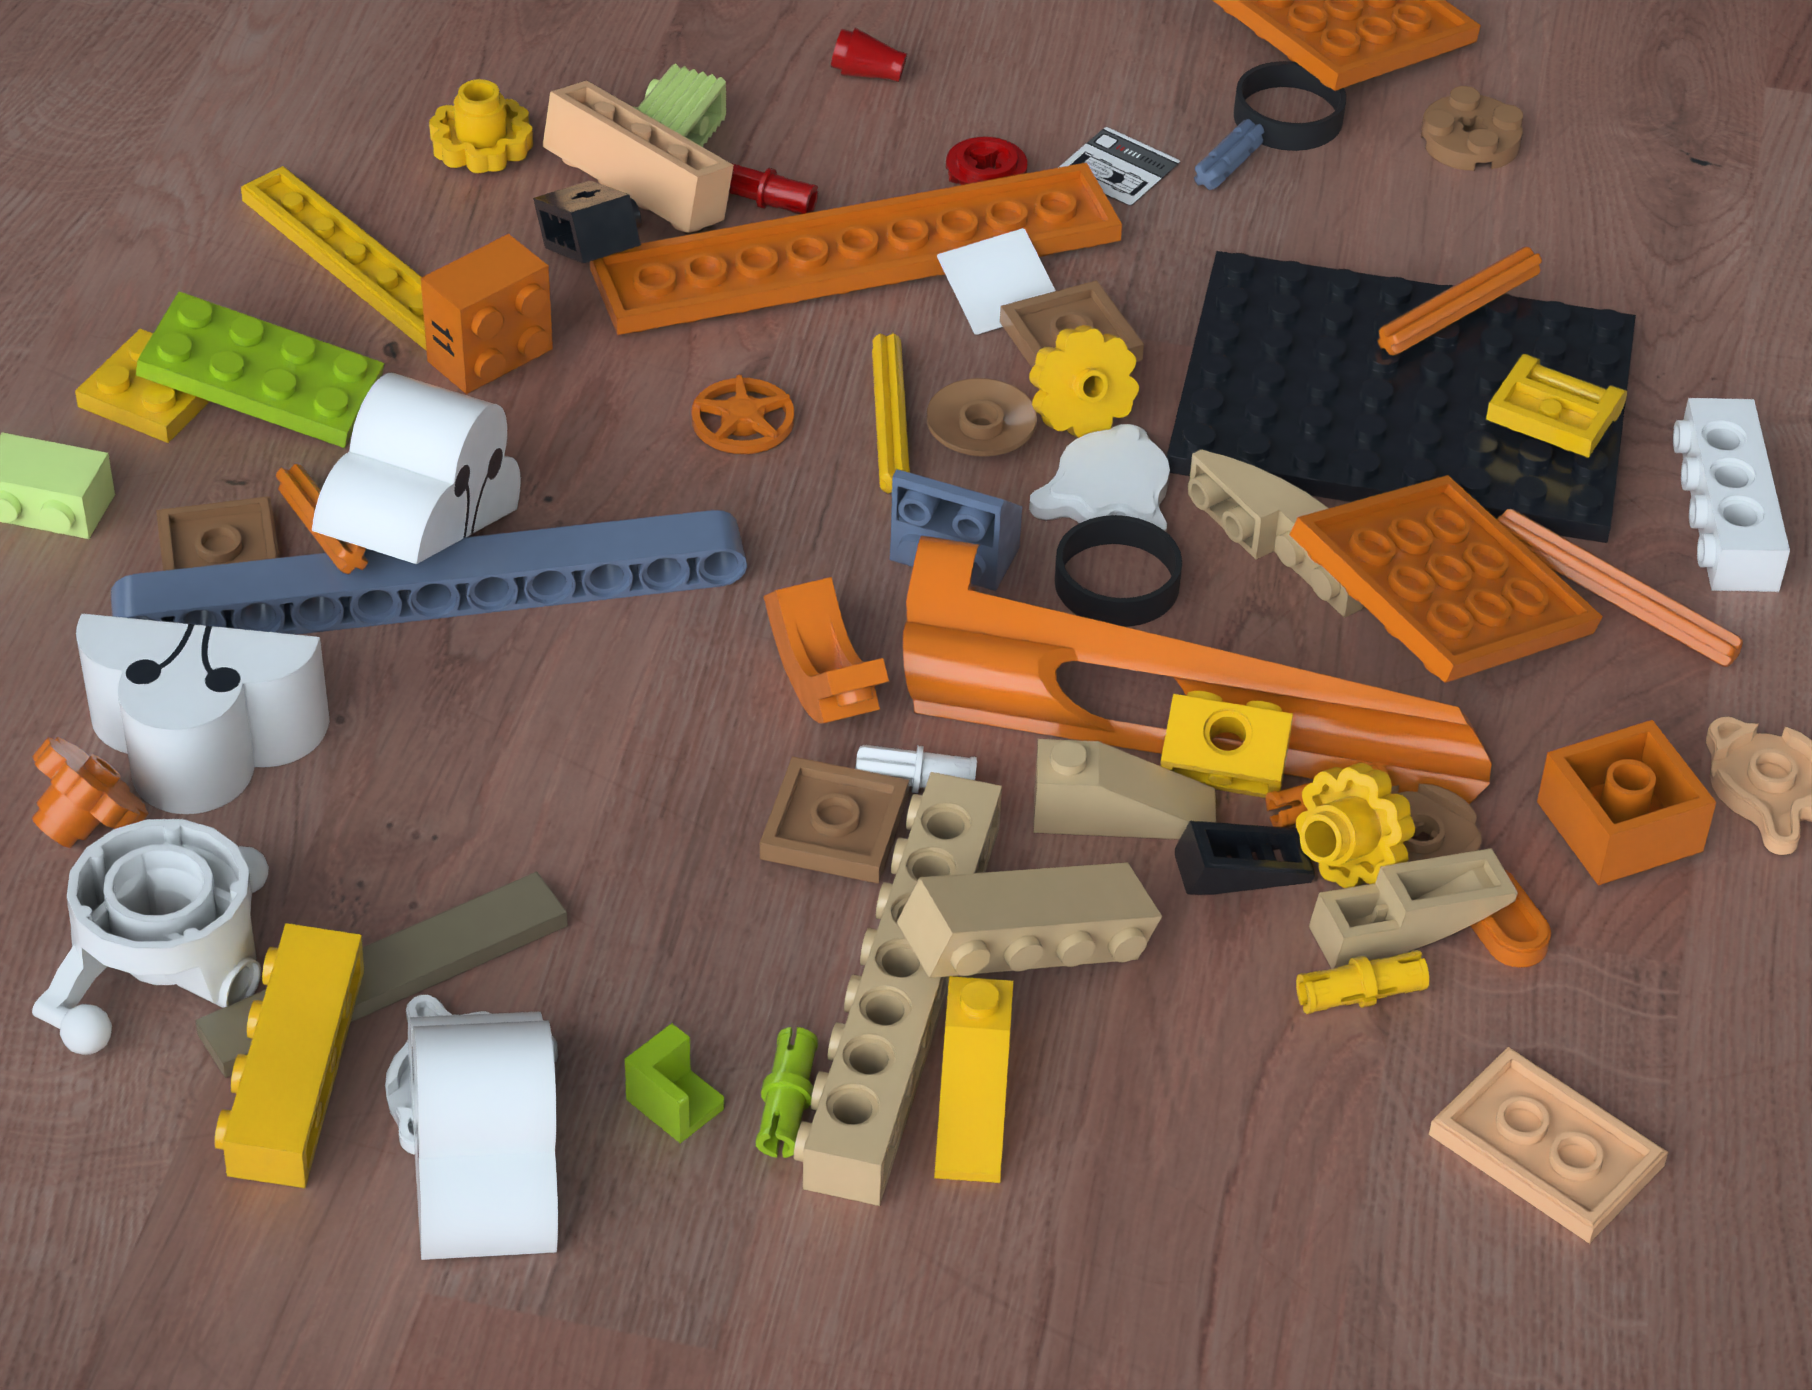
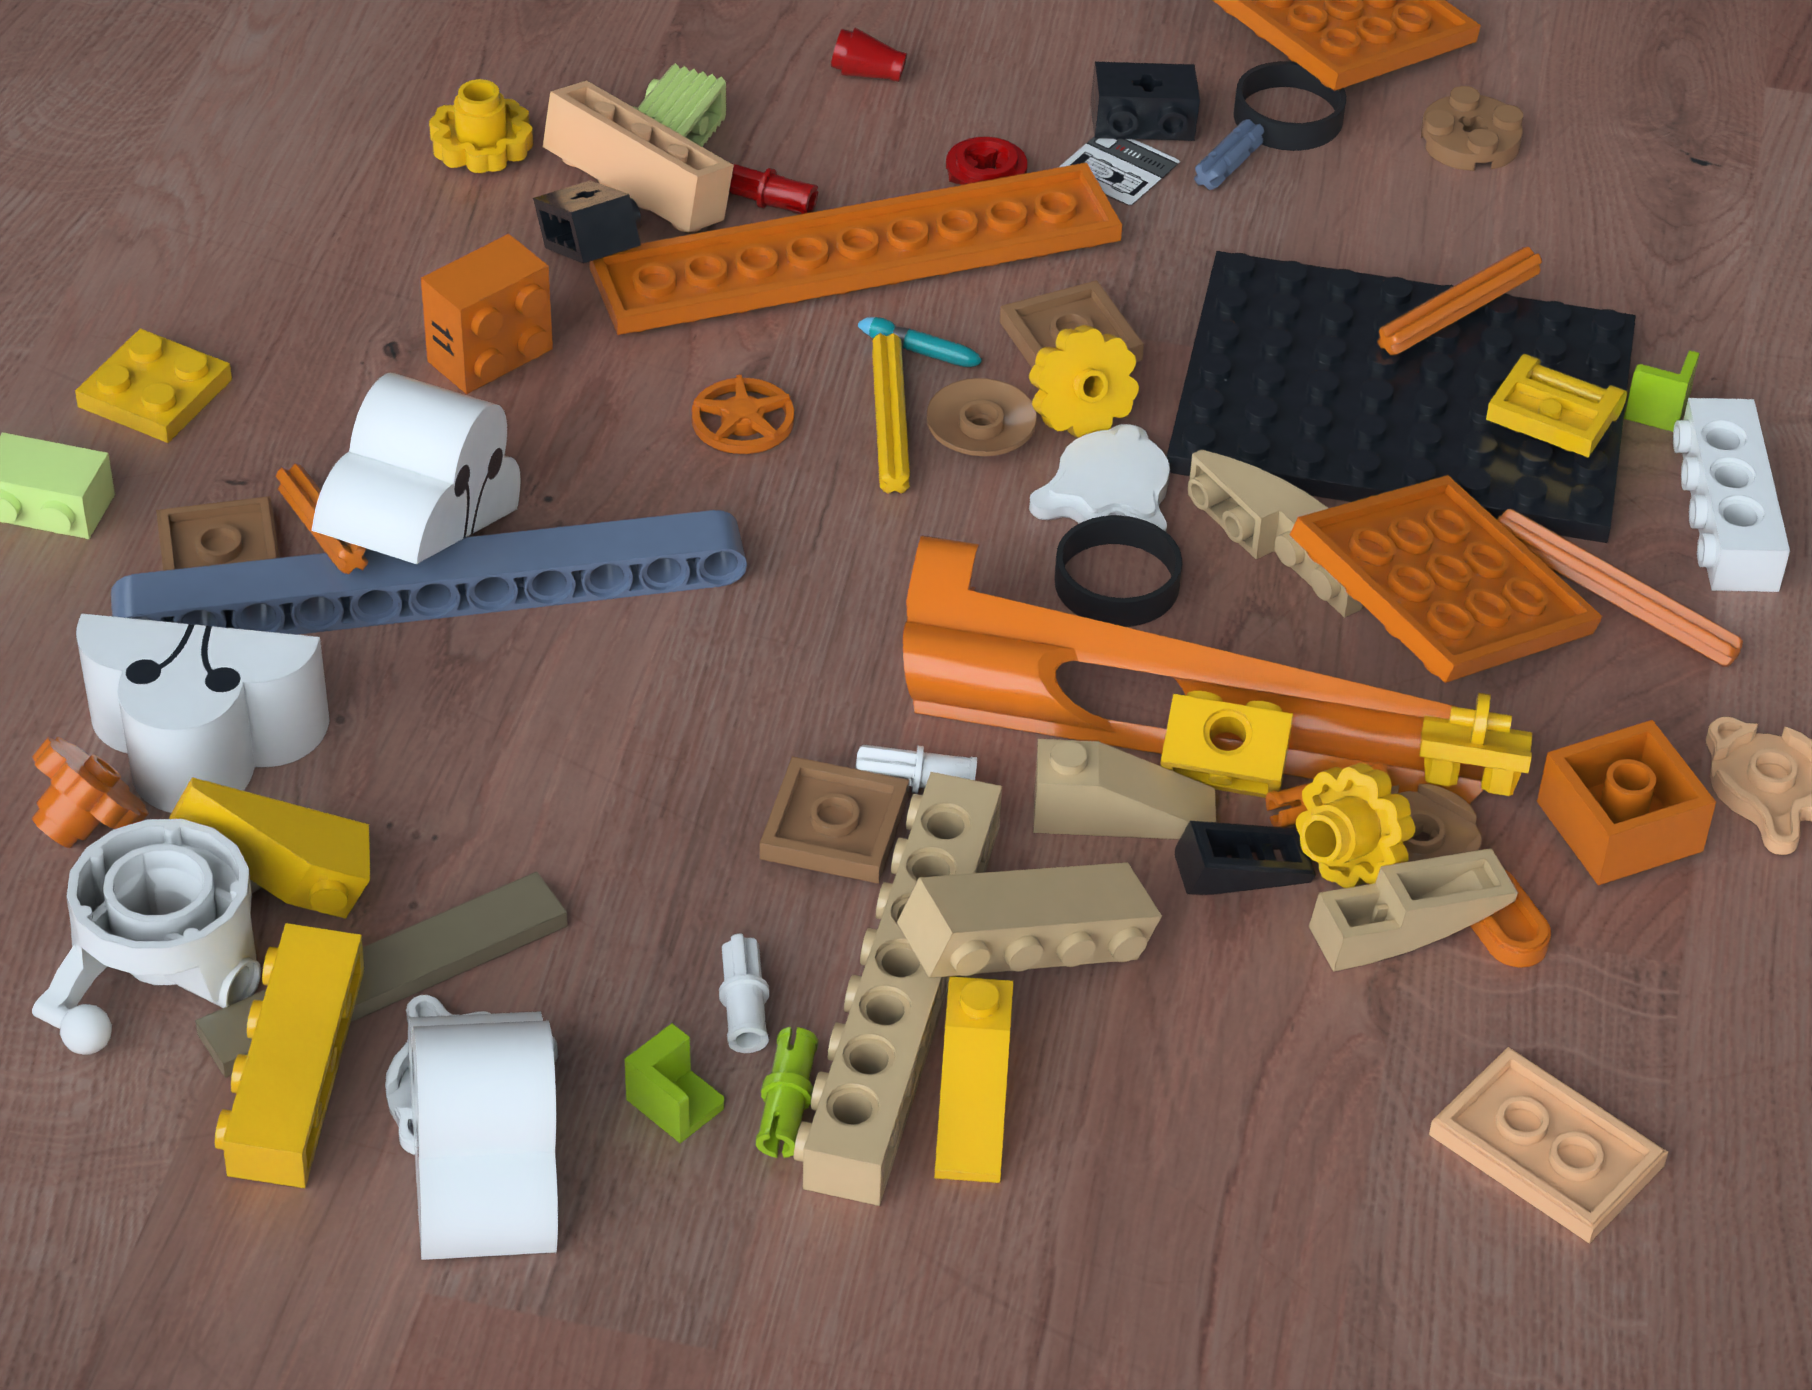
(259, 369): lime plate -> none
(289, 848): none -> yellow slope
(340, 248): yellow tile -> none
(744, 994): none -> white axle
(819, 655): orange arch -> none
(922, 342): none -> teal piece
(956, 514): sand blue slope -> none
(994, 275): white sticker -> none
(1144, 101): none -> black brick
(1362, 981): yellow pin -> none
(1478, 740): none -> yellow hips
(1660, 395): none -> lime panel

